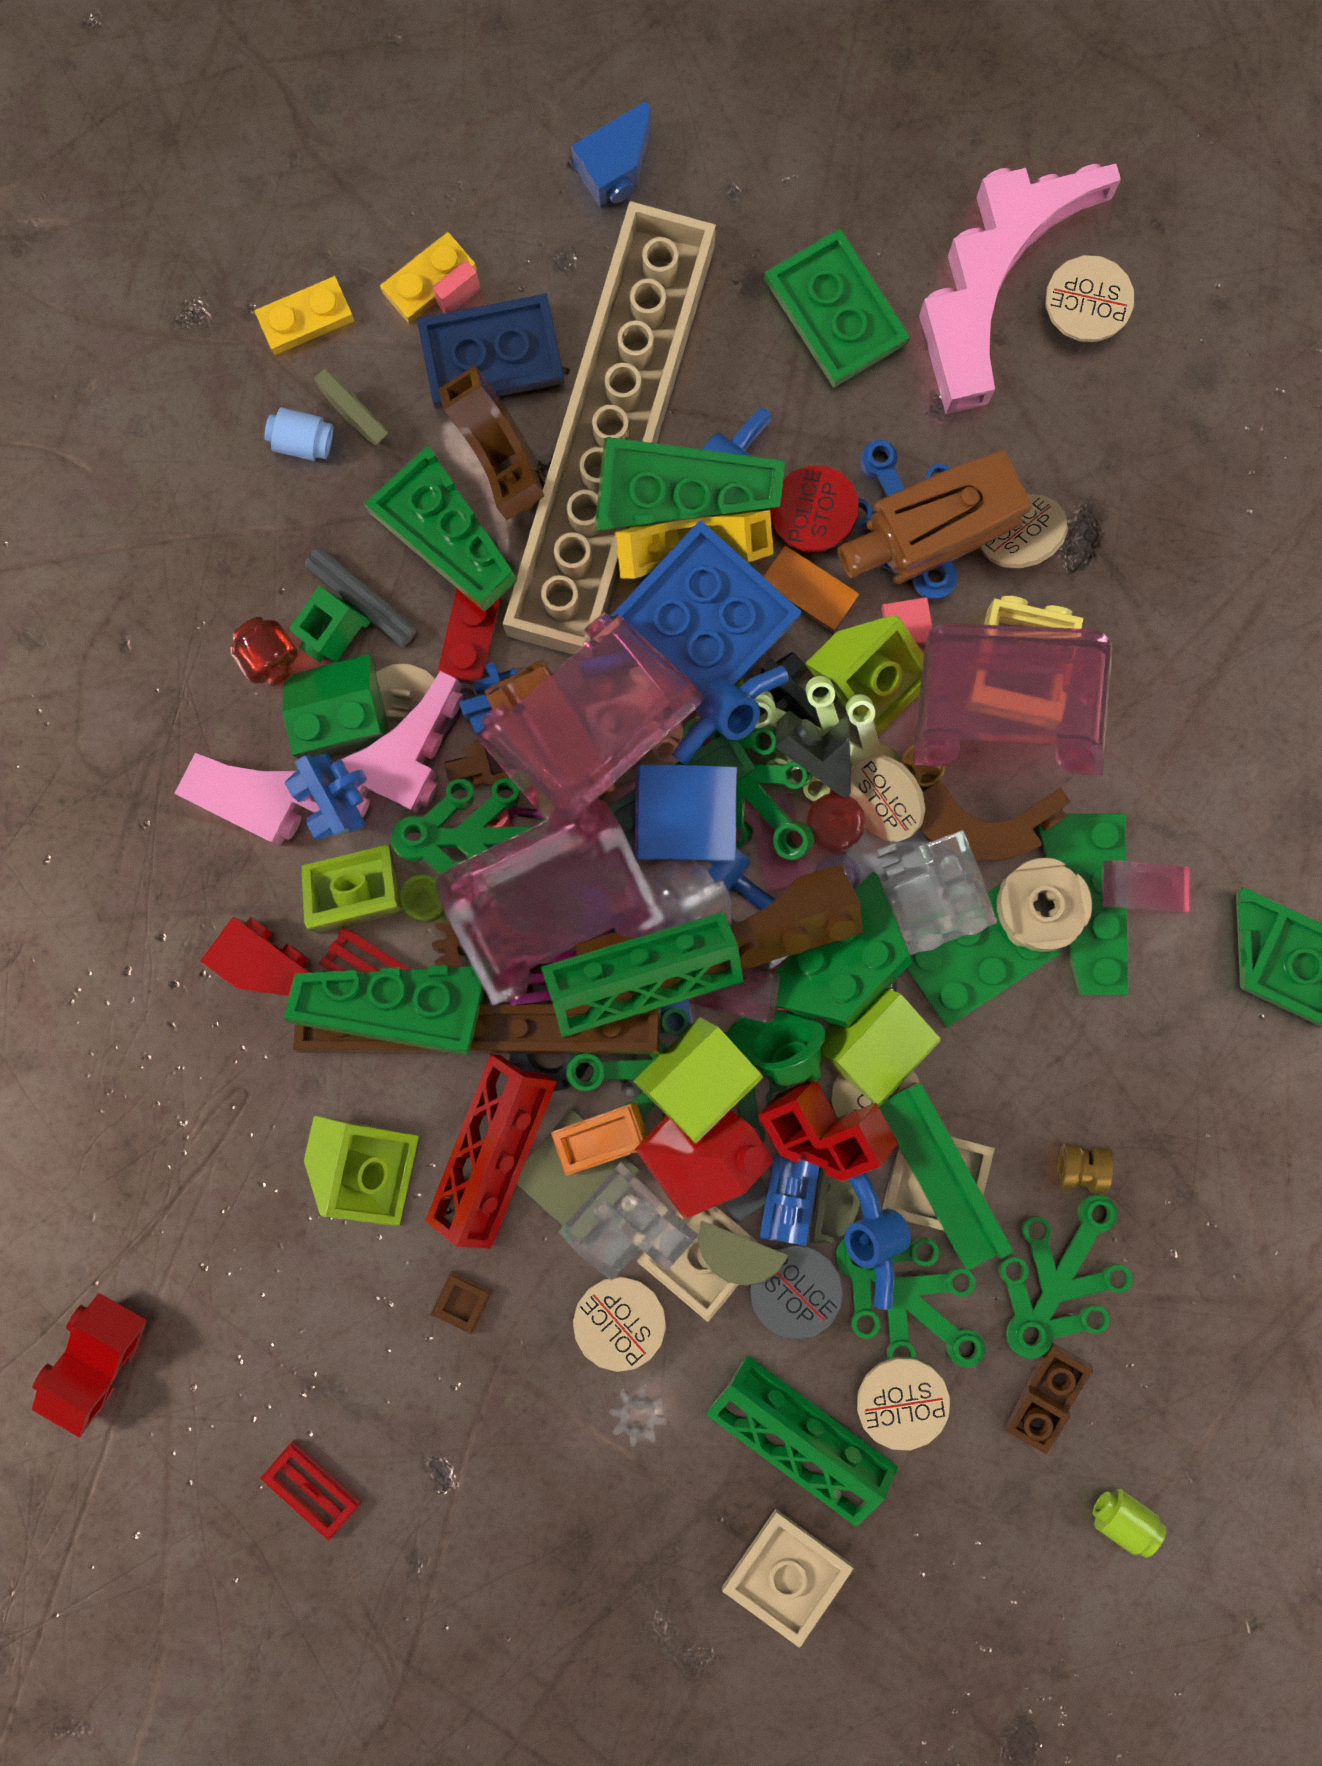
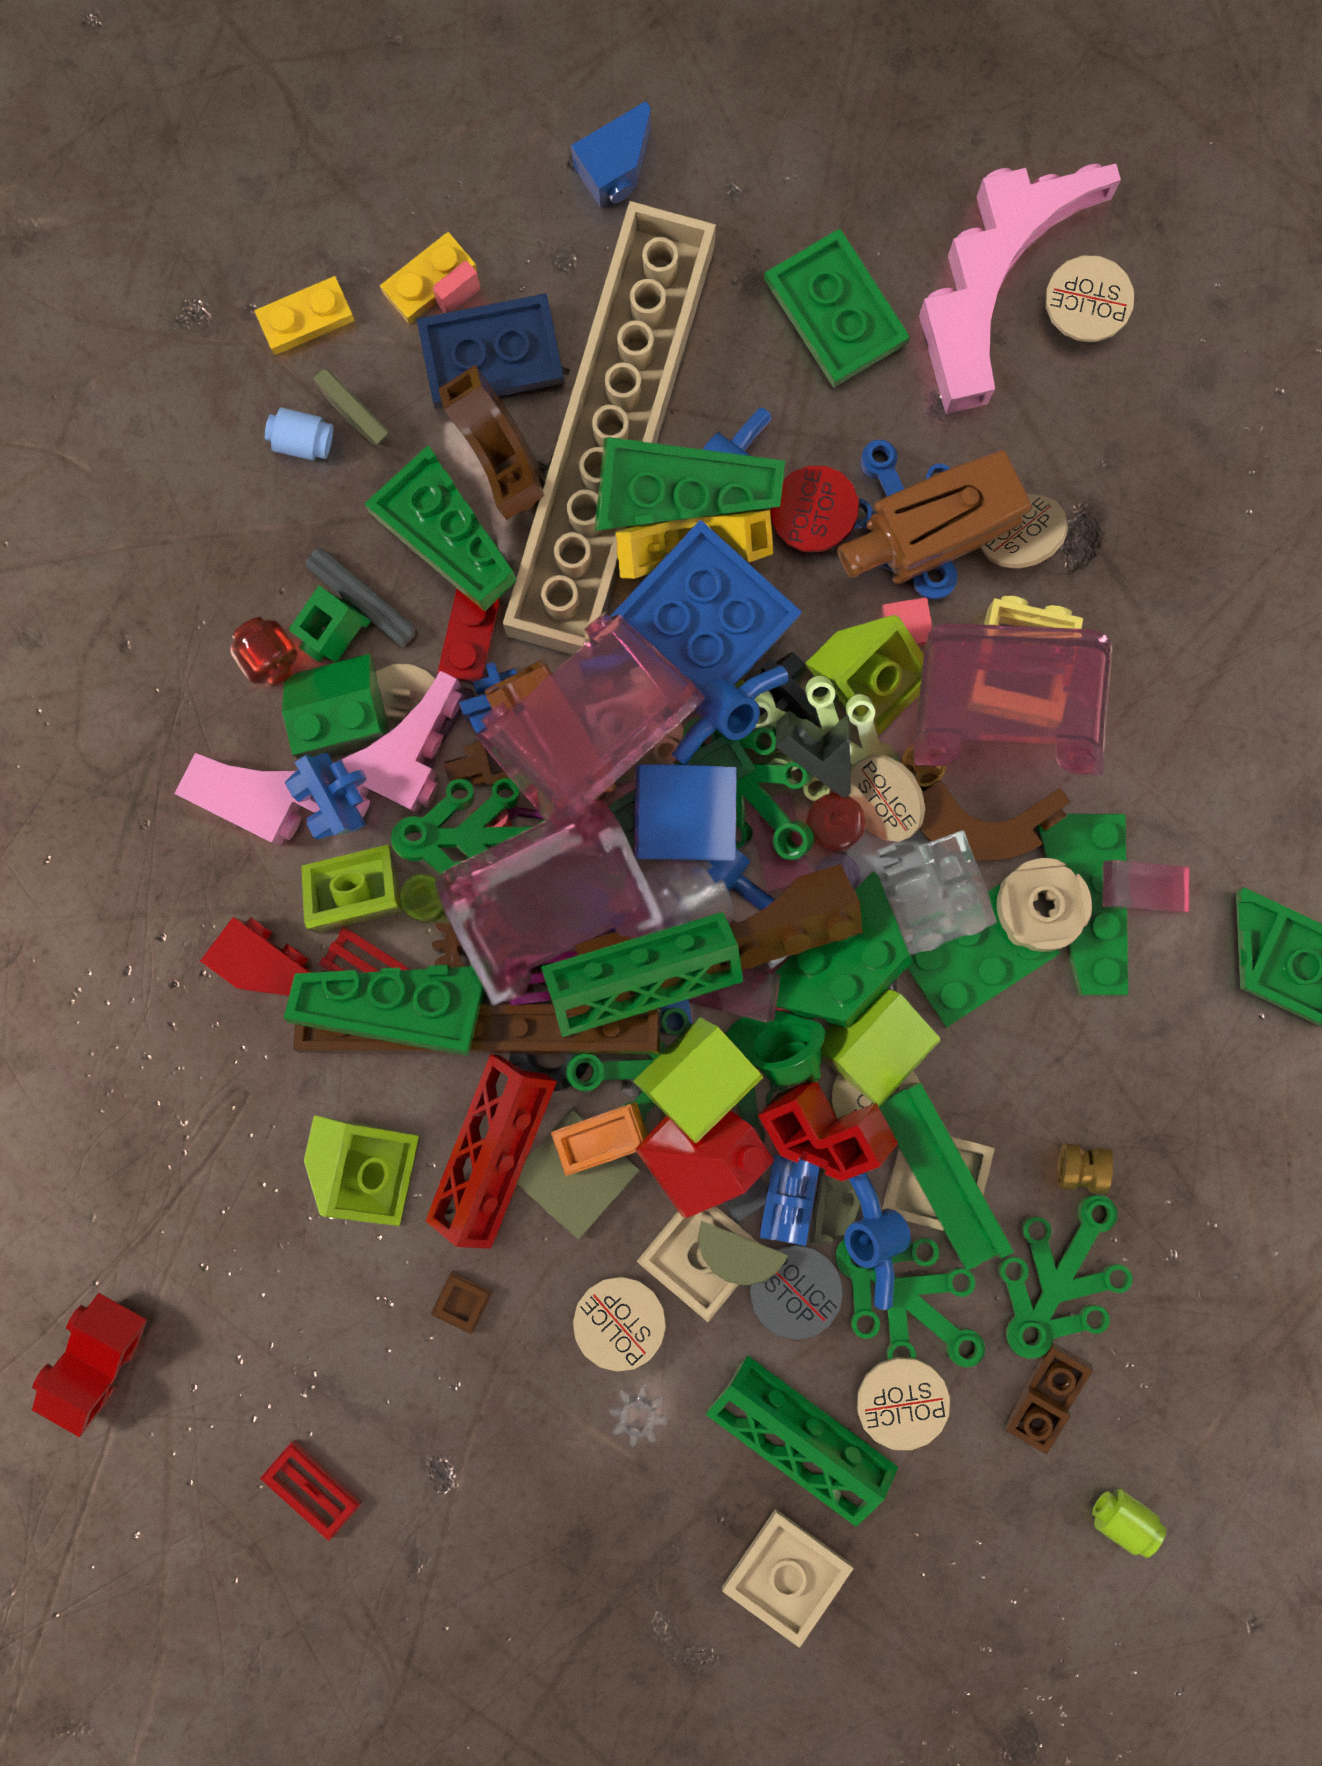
(622, 1220): clear brick -> none
(811, 589): orange tile -> none

